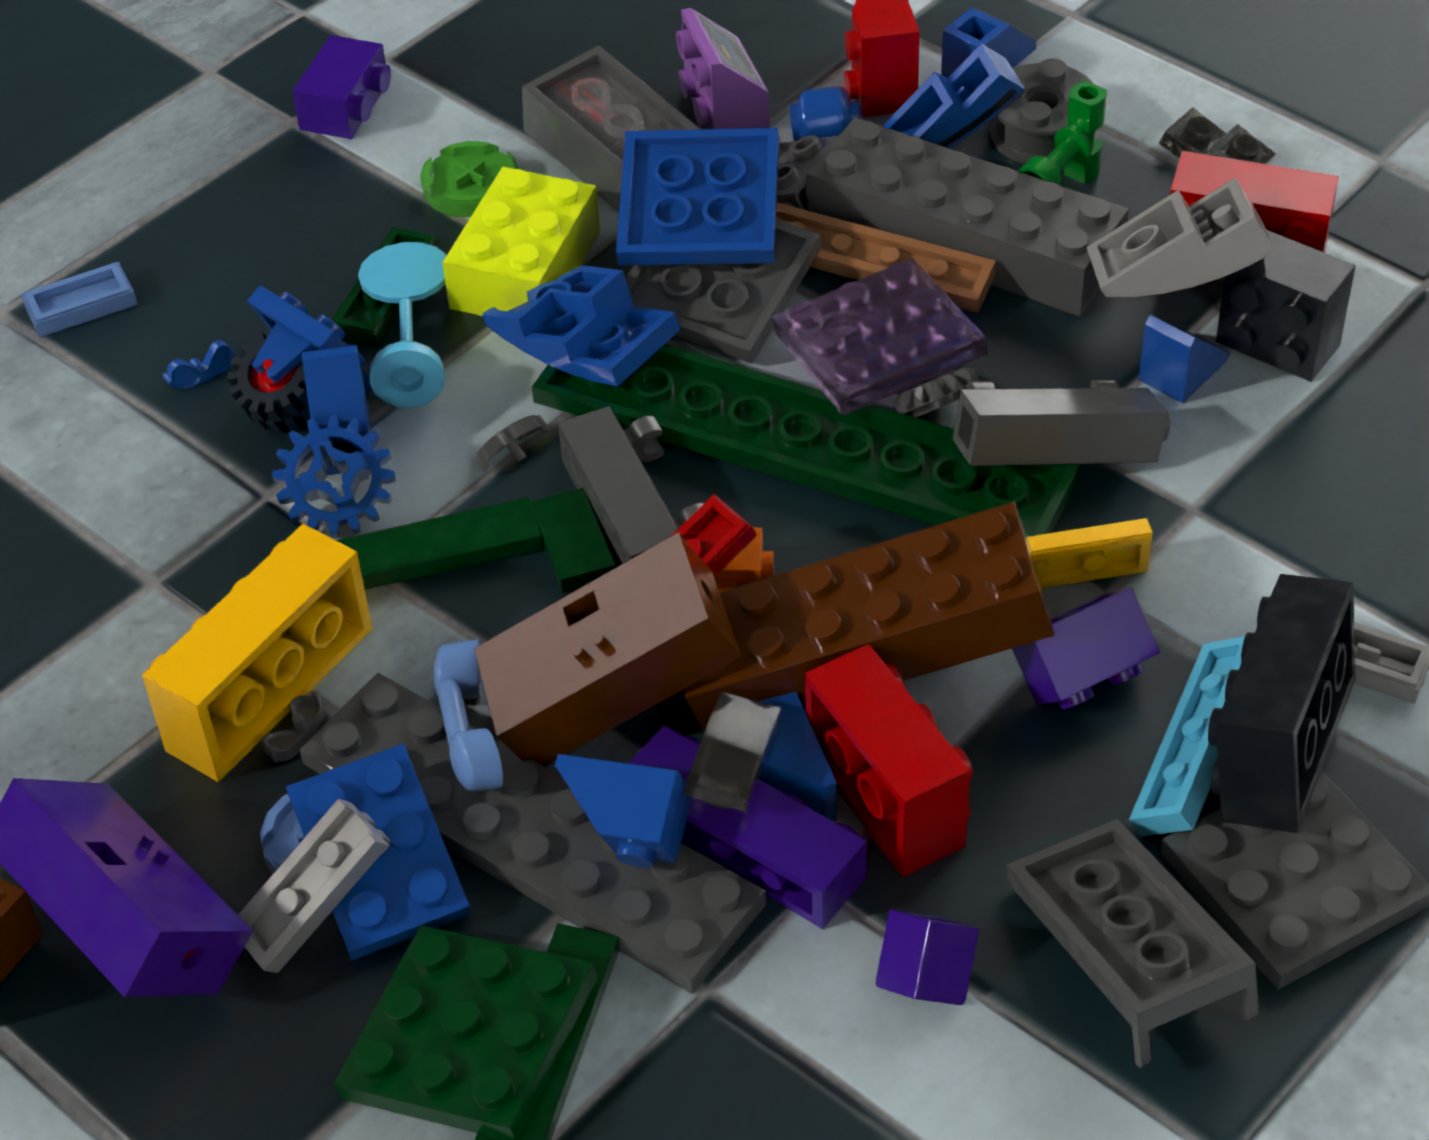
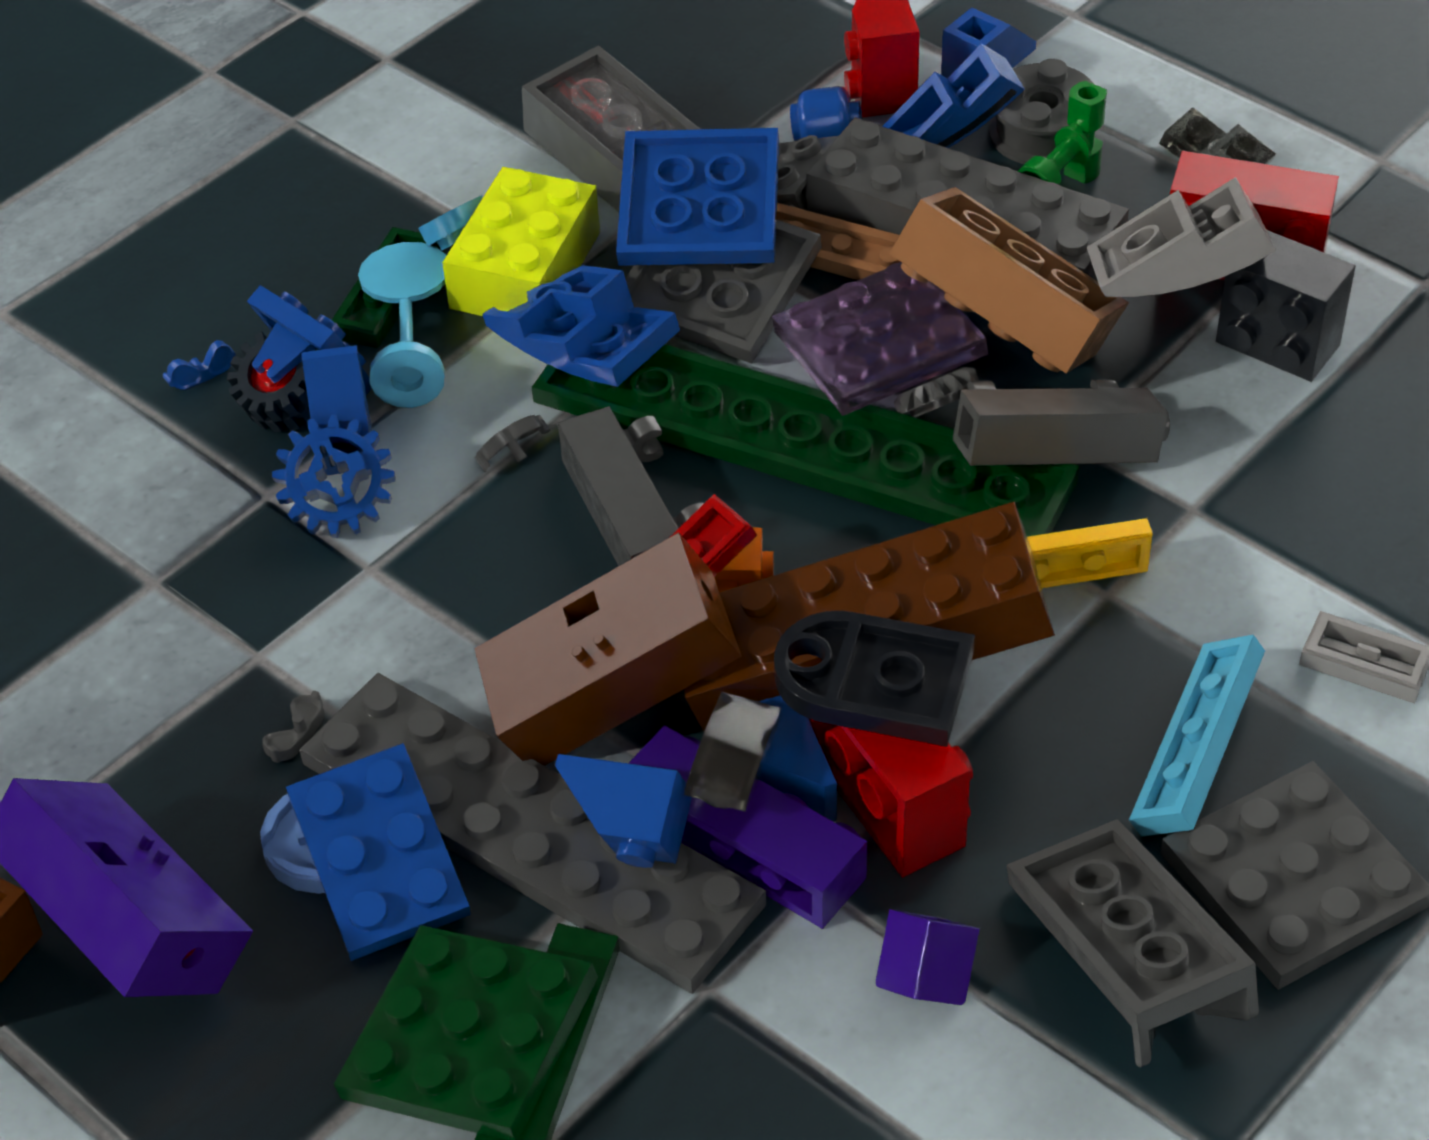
(79, 299): medium blue tile -> none
(258, 651): yellow brick -> none
(311, 883): light grey hinge -> none
(341, 87): dark purple brick -> none
(446, 542): dark green tile -> none
(448, 226): none -> dark azure plate
(462, 176): bright green tile -> none
(470, 751): medium blue piece -> none
(572, 539): dark green tile -> none
(719, 76): medium lavender slope -> none
(875, 674): none -> black plate
(1007, 279): none -> medium nougat brick
(1089, 645): dark purple brick -> none
(1177, 359): blue slope -> none
(1284, 703): black brick -> none

